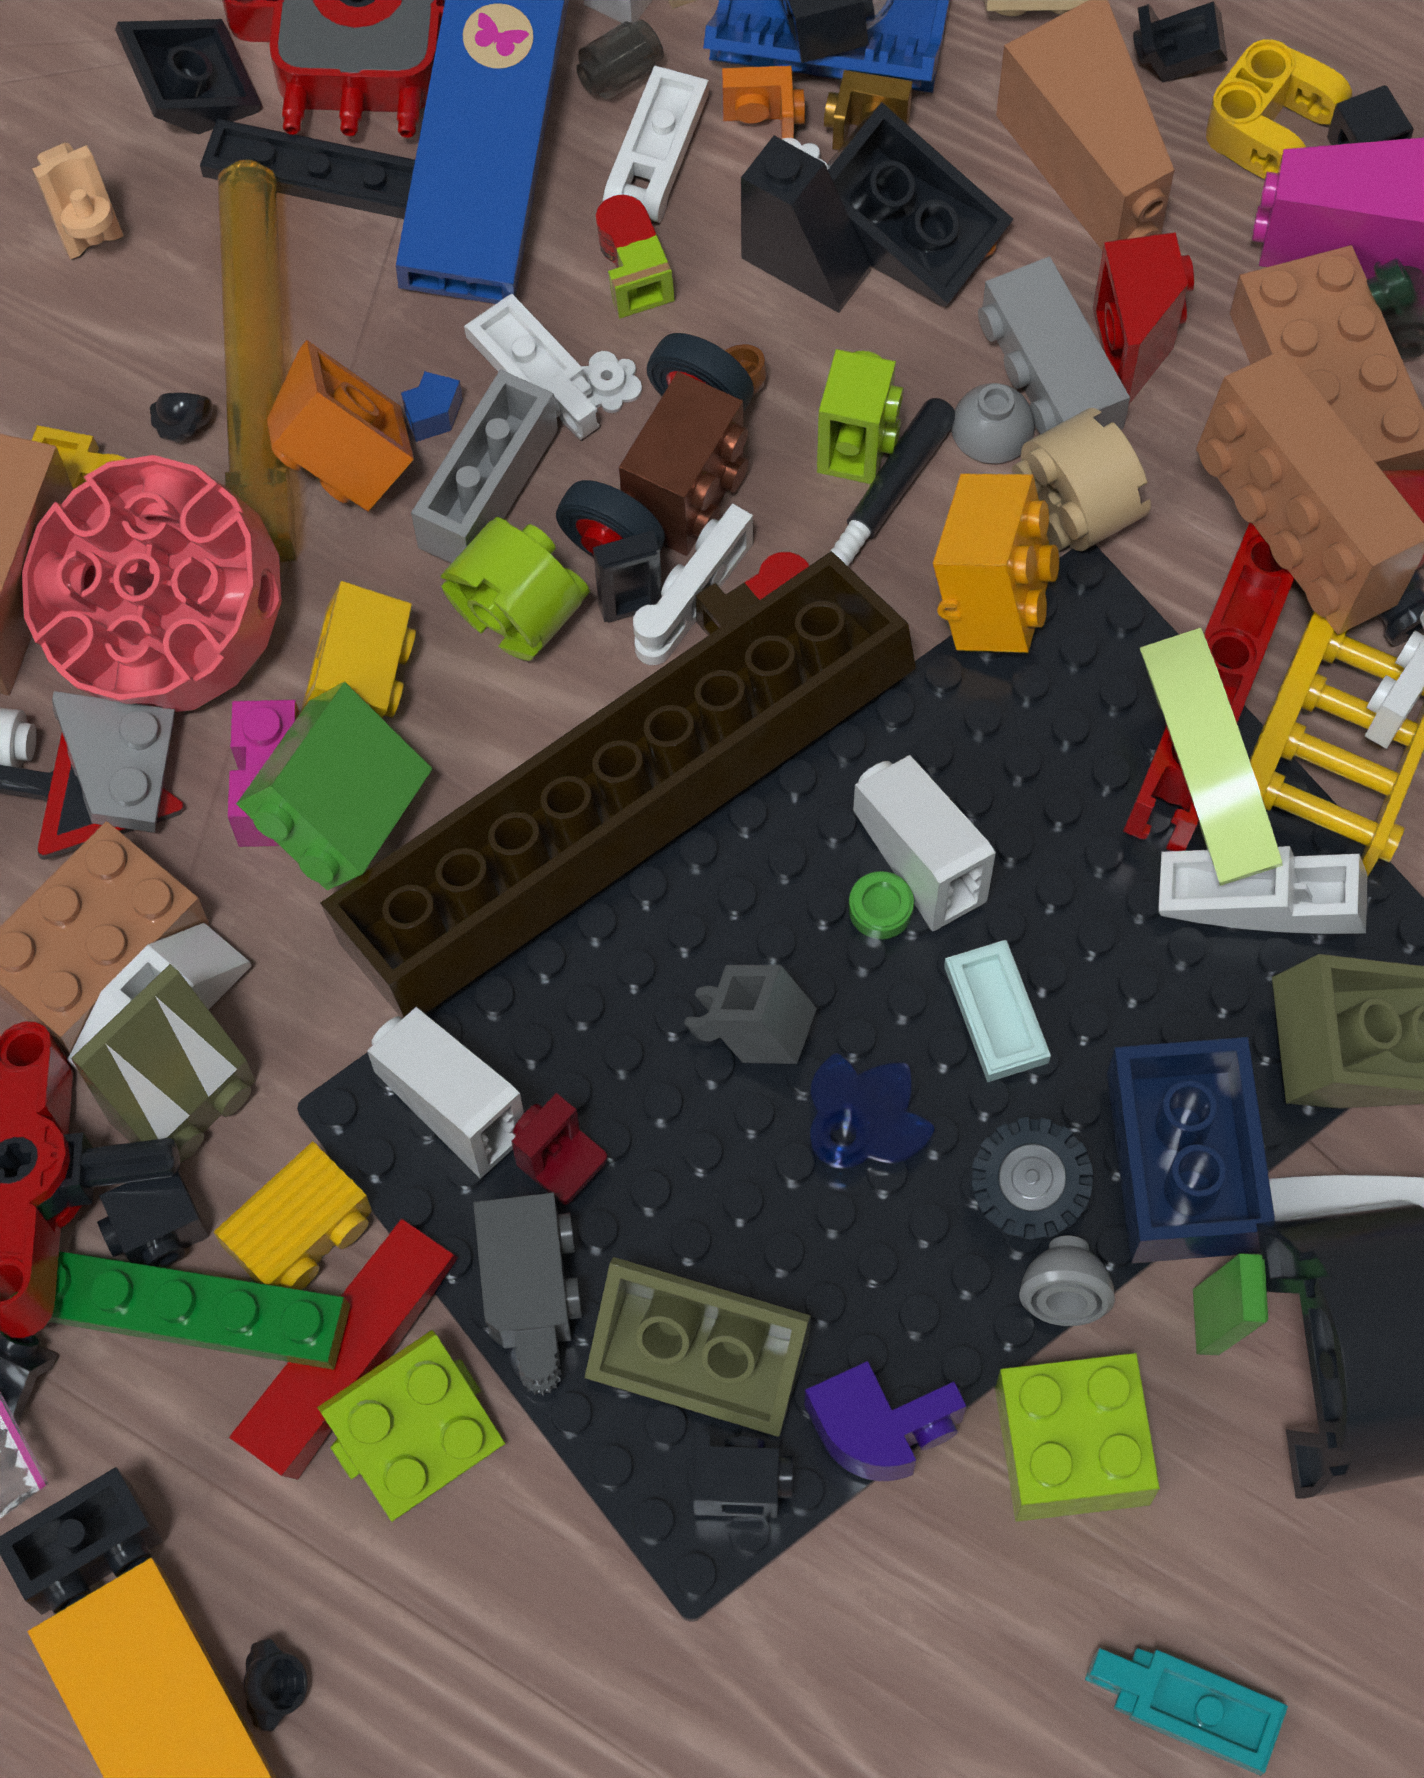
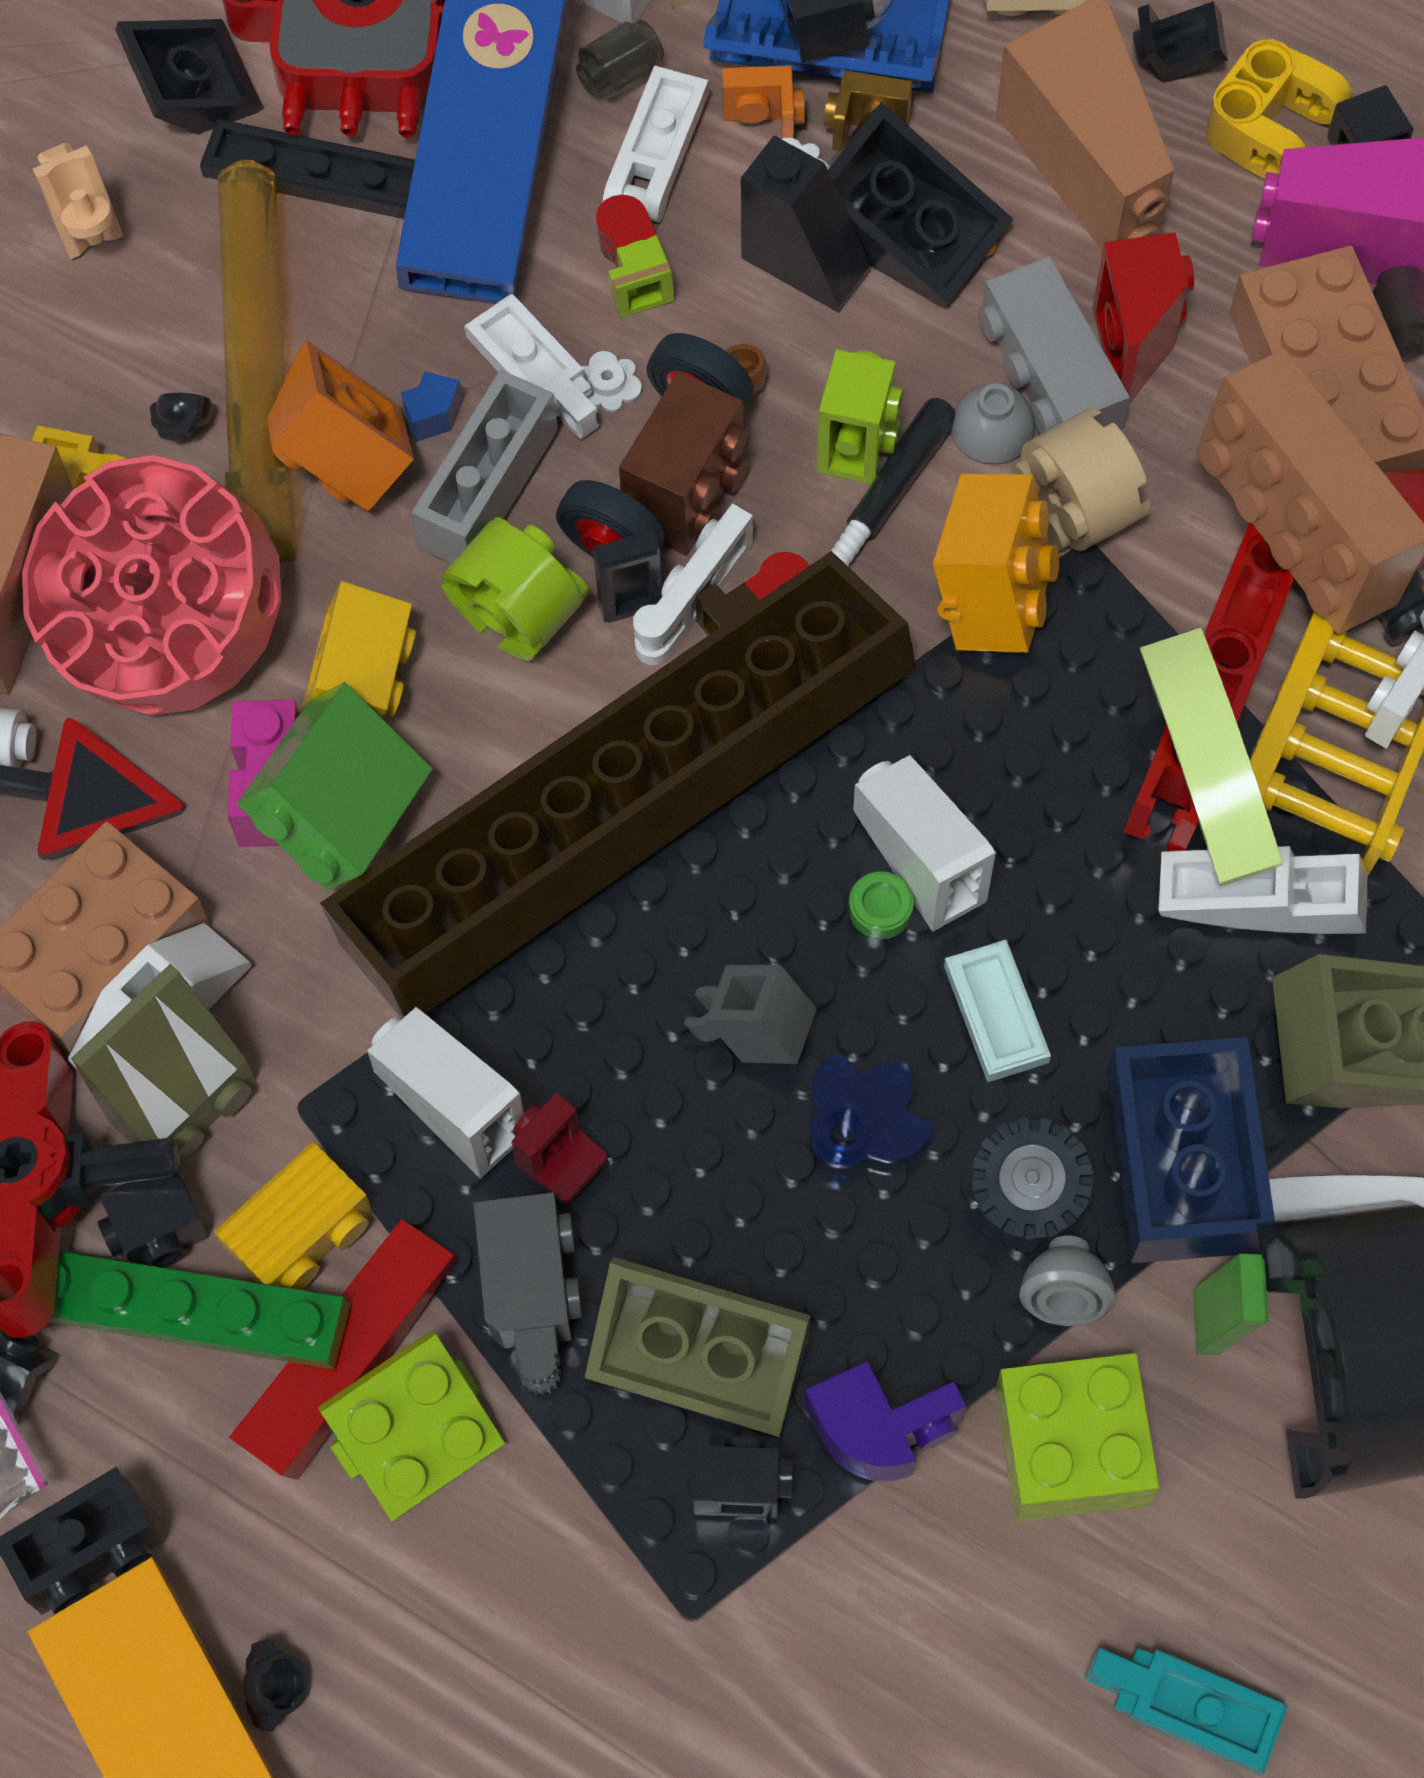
(117, 756): light grey wing -> none
(1392, 286): clear green plate -> none

